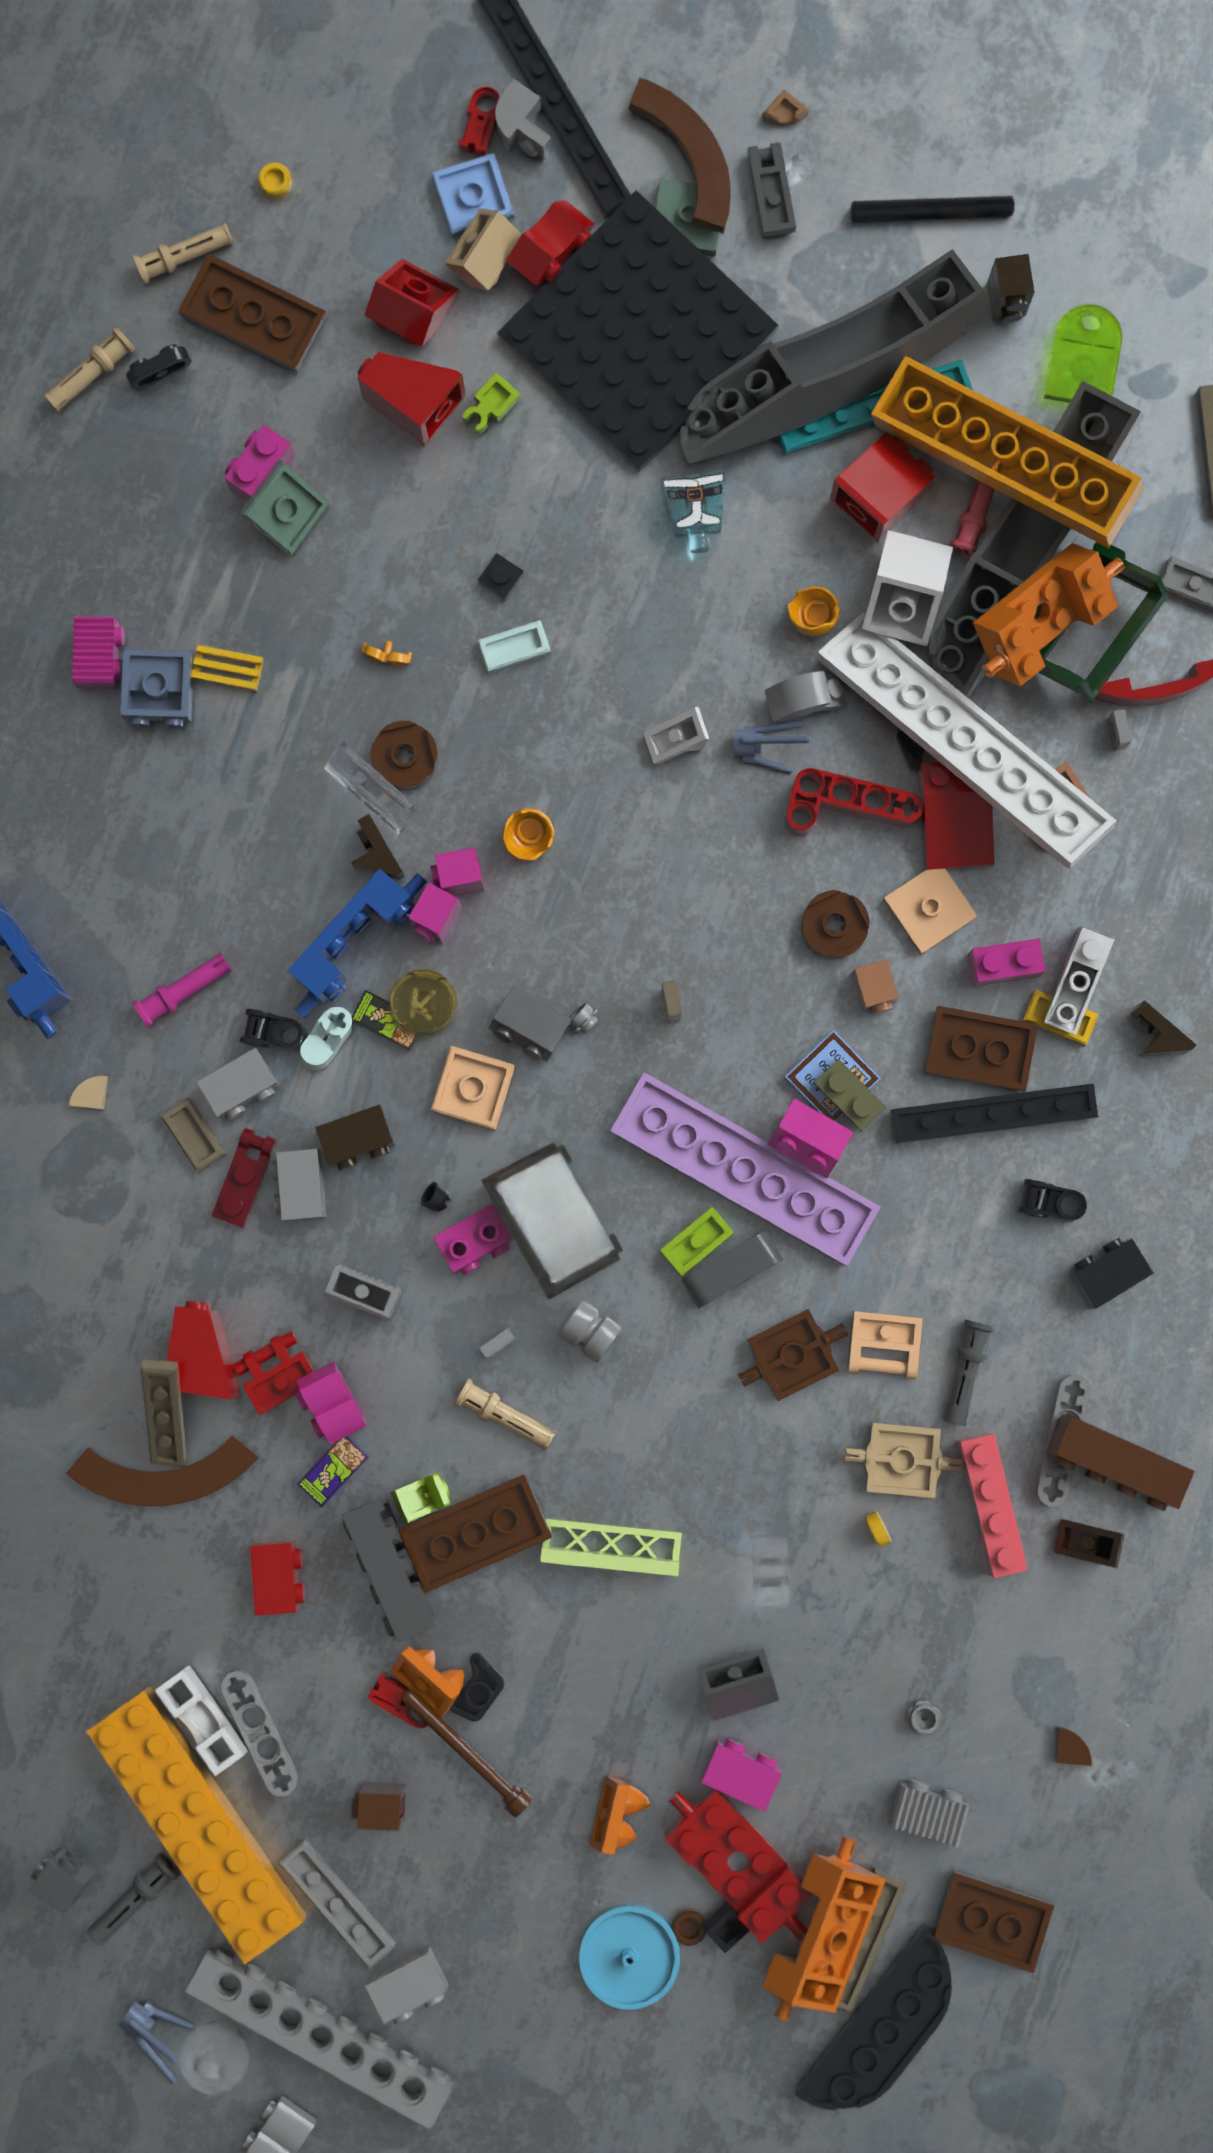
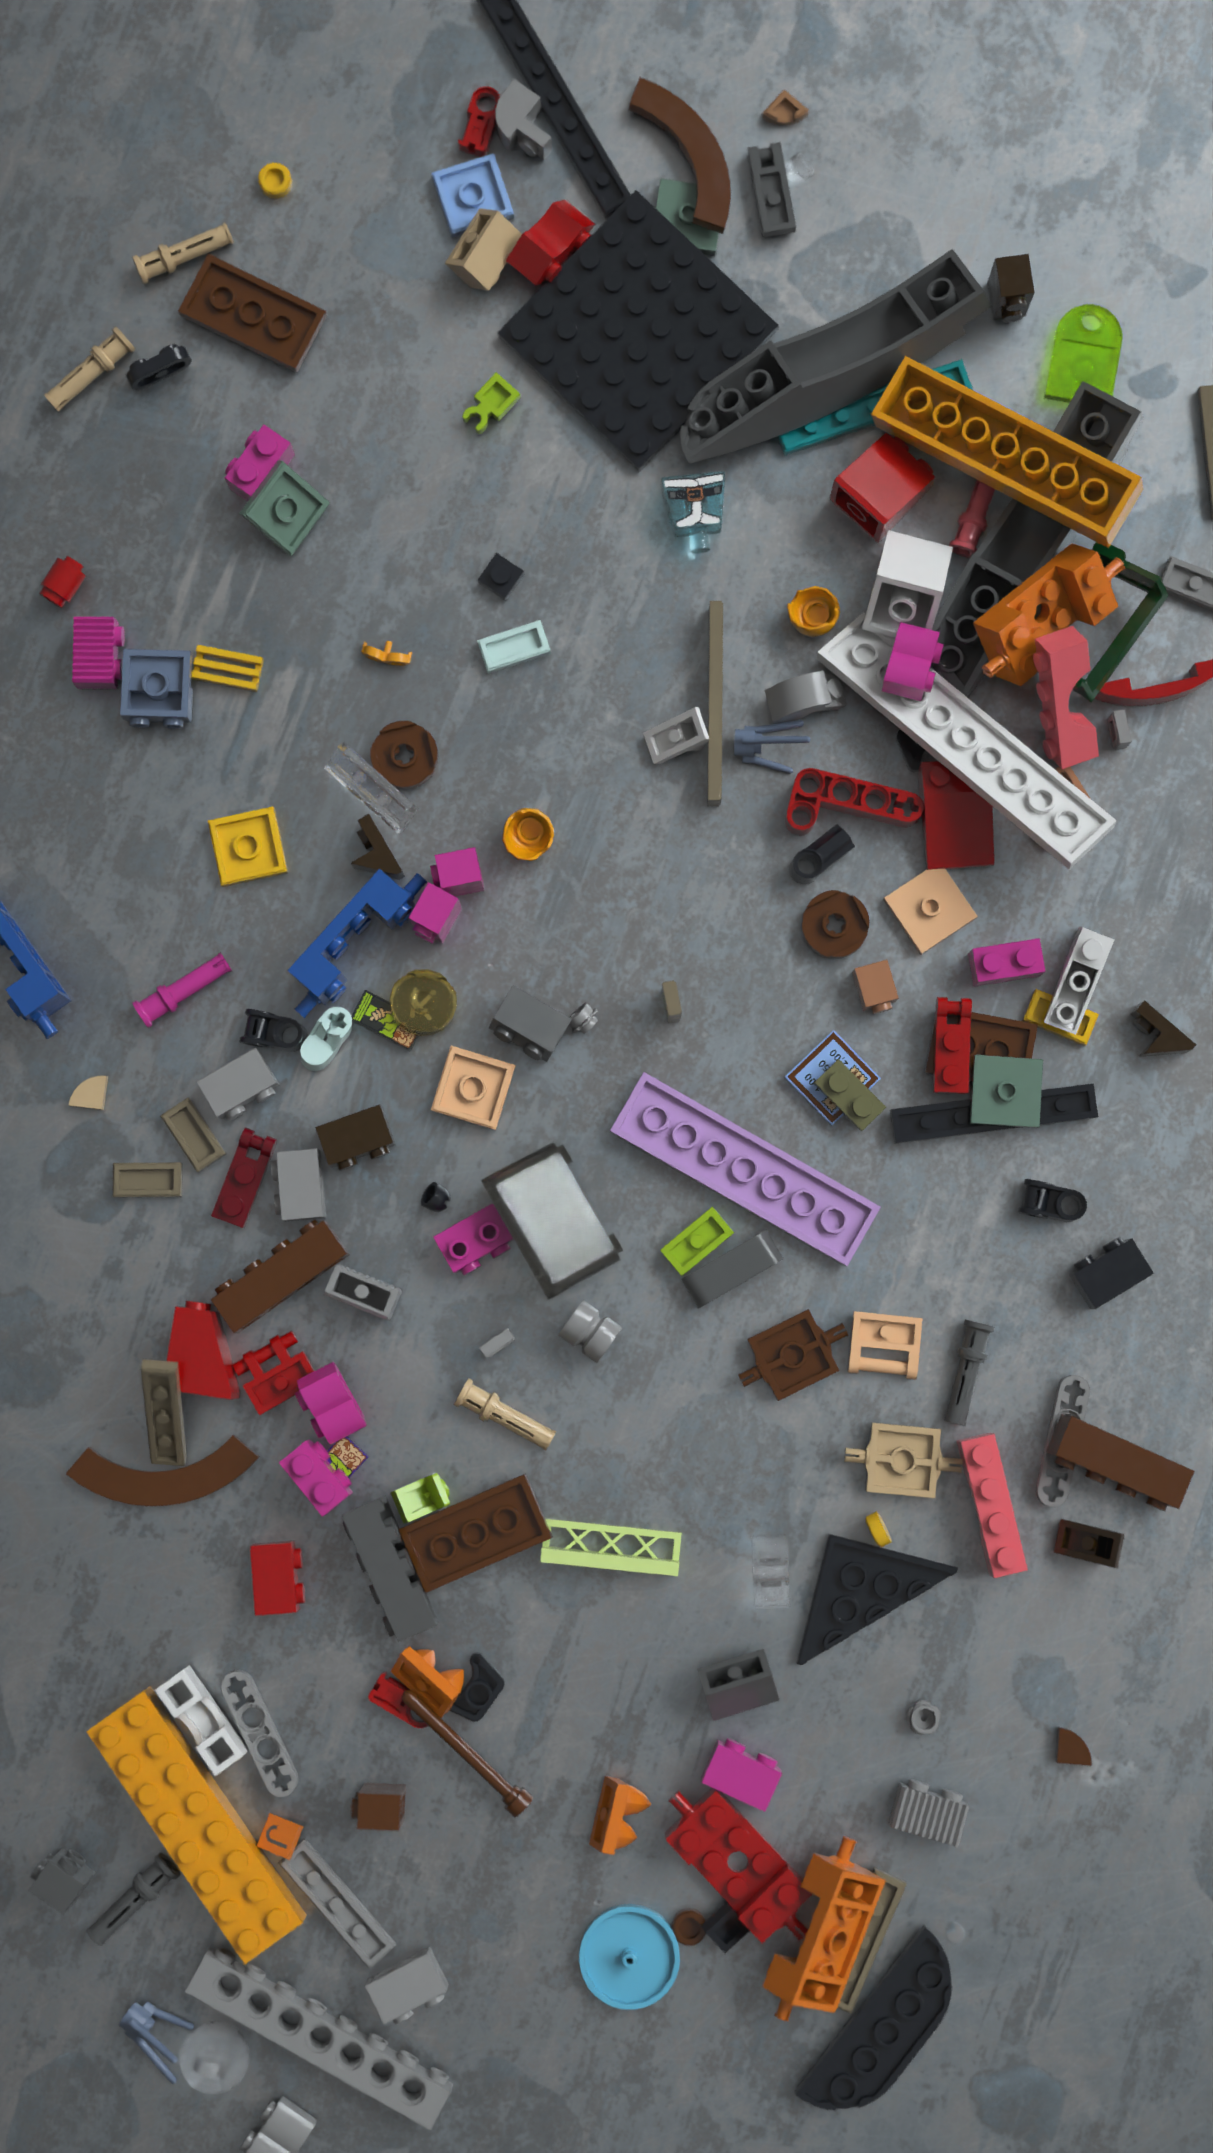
(62, 581): none -> red brick
(147, 1179): none -> dark tan tile
(247, 846): none -> yellow tile
(279, 1276): none -> reddish brown brick
(280, 1836): none -> orange tile
(316, 1476): none -> dark pink brick
(410, 302): red slope -> none
(411, 393): red slope -> none
(715, 688): none -> dark tan tile
(810, 1138): dark pink brick -> none
(822, 854): none -> black piece
(859, 1587): none -> black tile
(911, 662): none -> dark pink brick
(932, 208): black axle -> none
(952, 1047): none -> red plate
(993, 1921): reddish brown plate -> none
(1006, 1091): none -> sand green plate
(1061, 663): none -> coral arch

